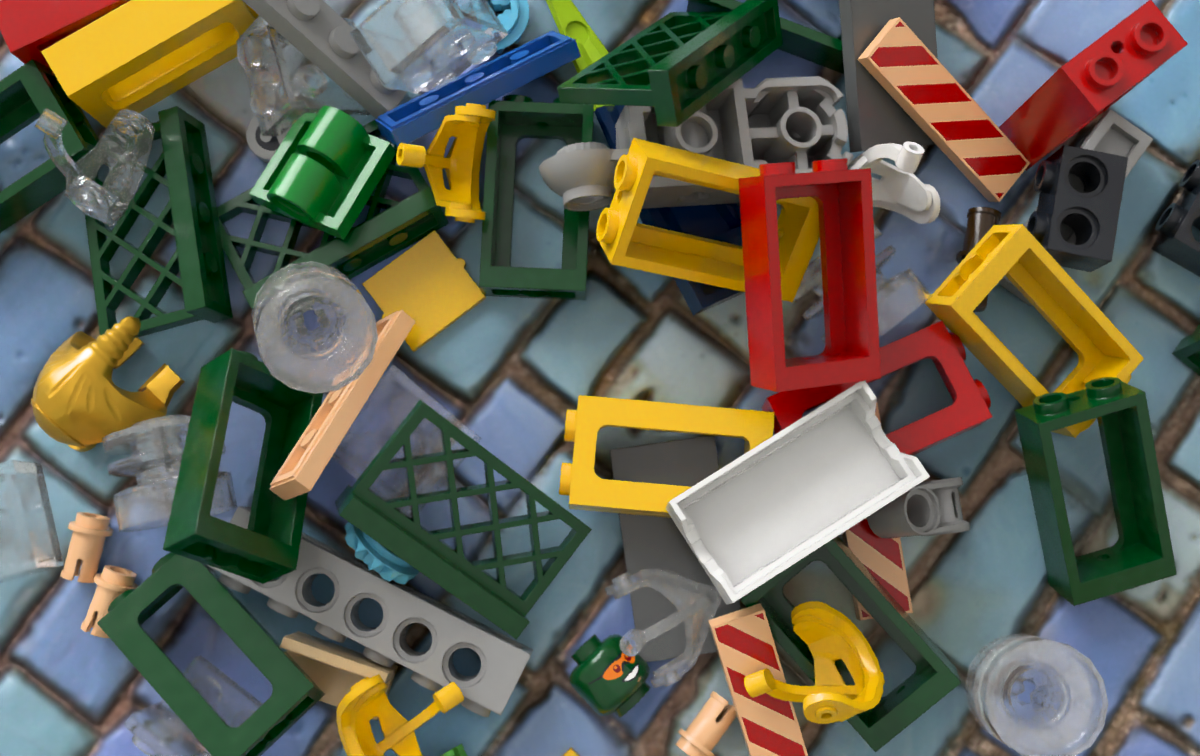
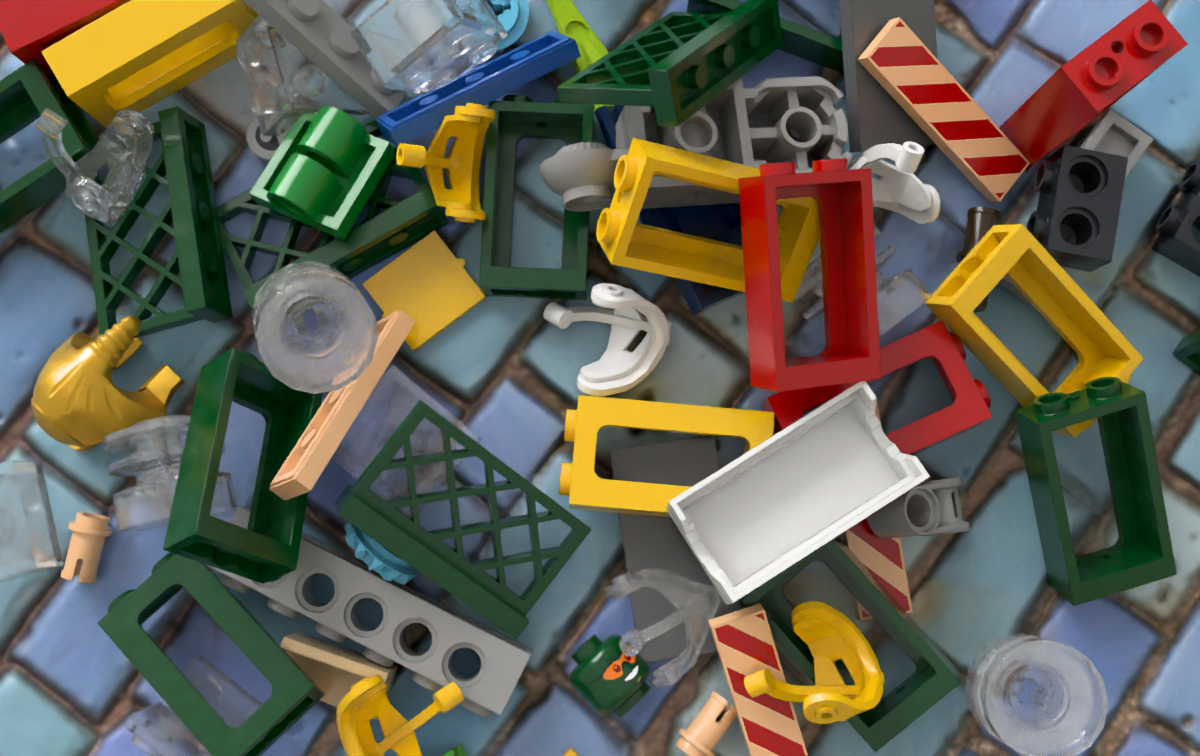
(110, 584): light nougat pin -> none
(617, 368): none -> white helmet

